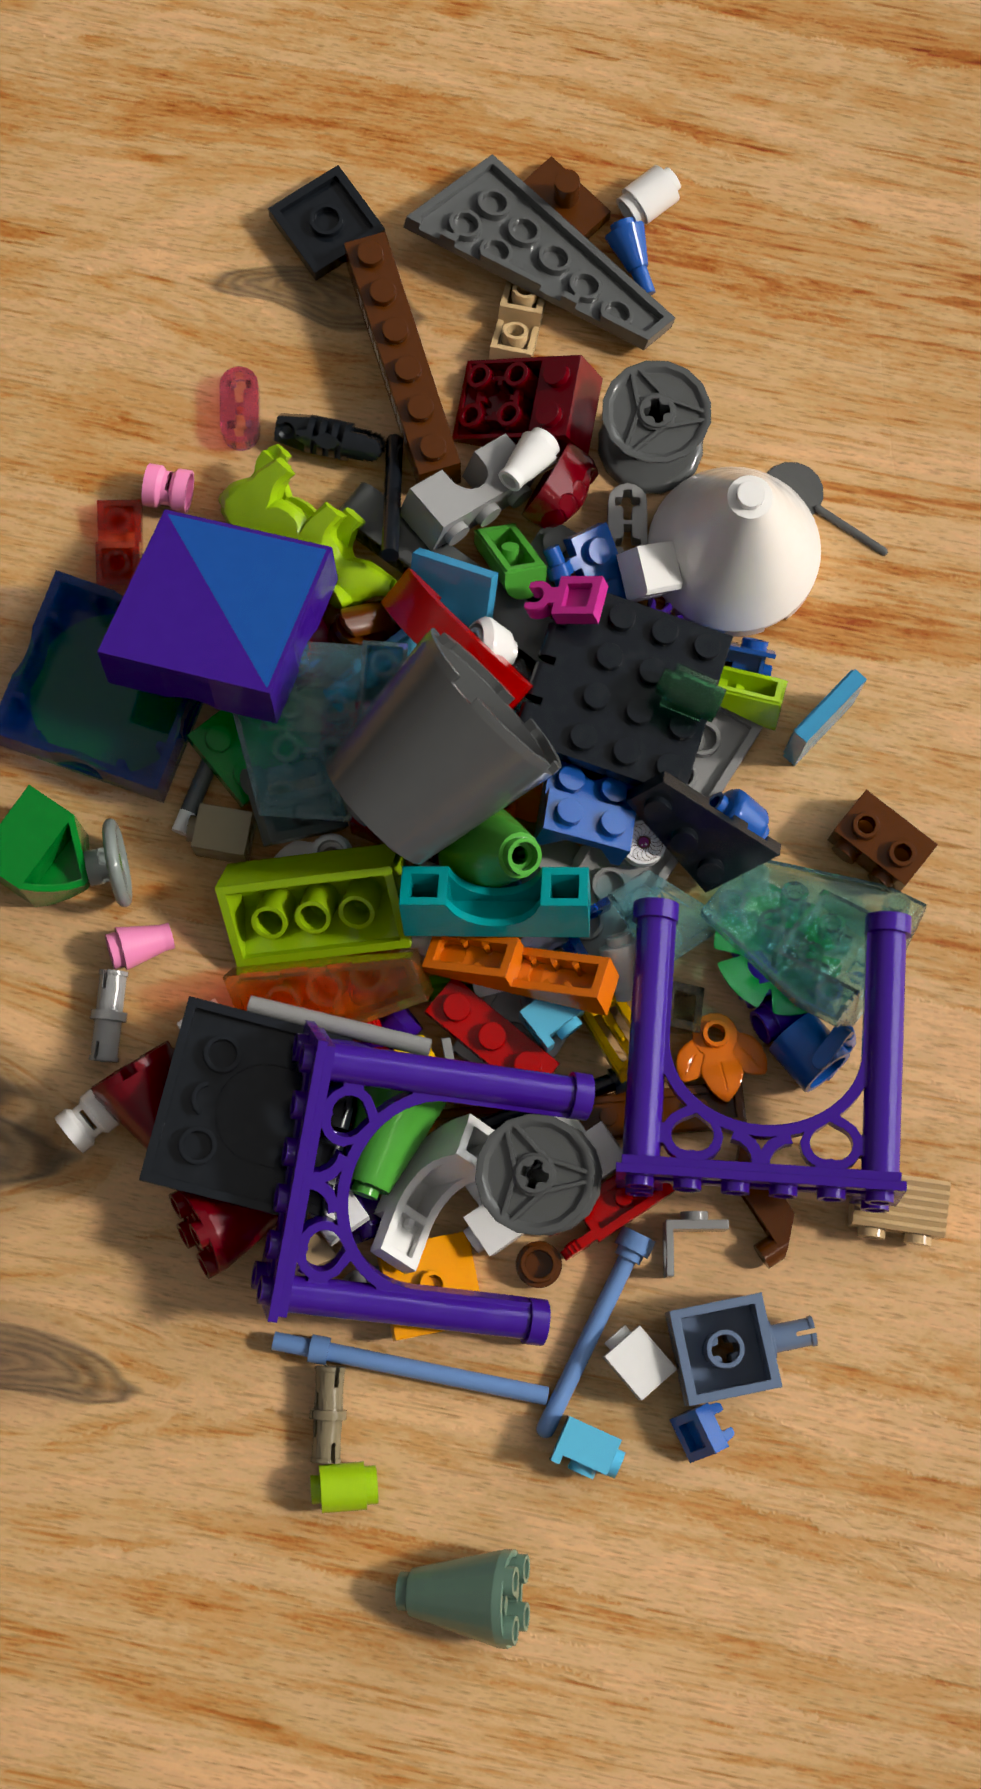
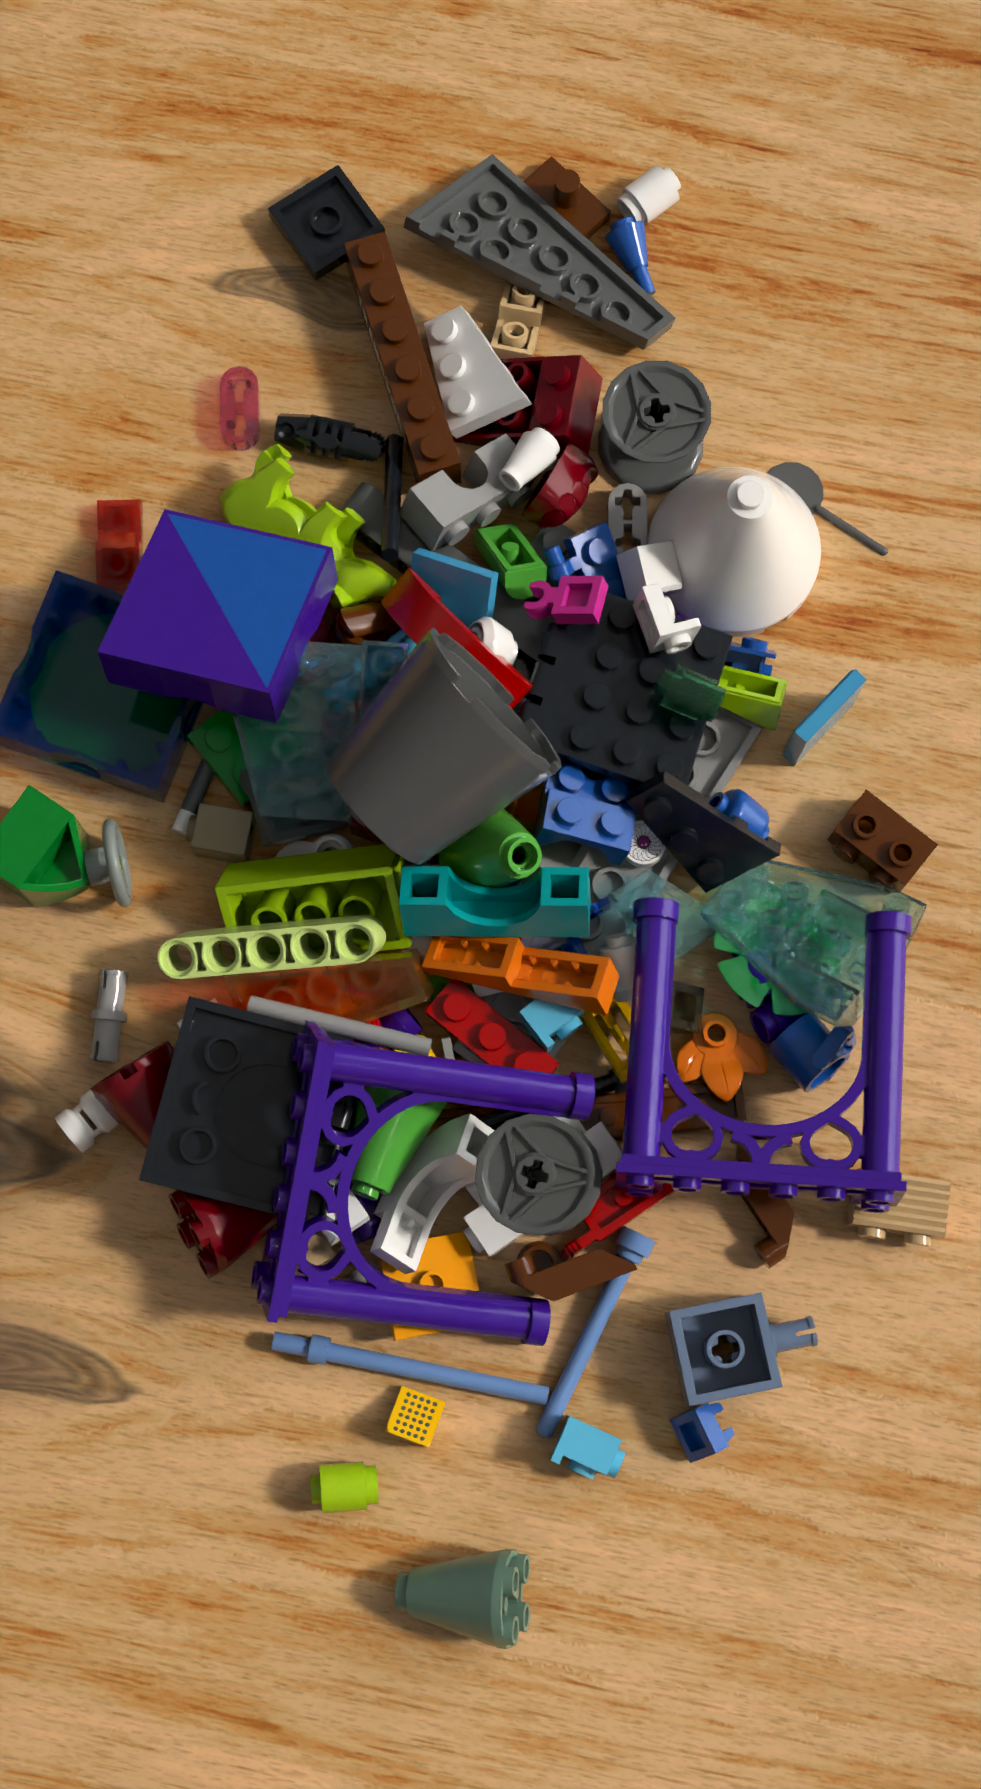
(138, 944): bright pink cone -> none
(167, 488): bright pink wheel -> none
(251, 953): none -> yellowish green beam
(328, 1414): dark tan pin -> none
(415, 1416): none -> yellow slope
(469, 374): none -> white wing
(567, 1276): none -> reddish brown piece
(637, 1361): white brick -> none
(657, 621): none -> white bracket
(689, 1222): light grey bracket -> none

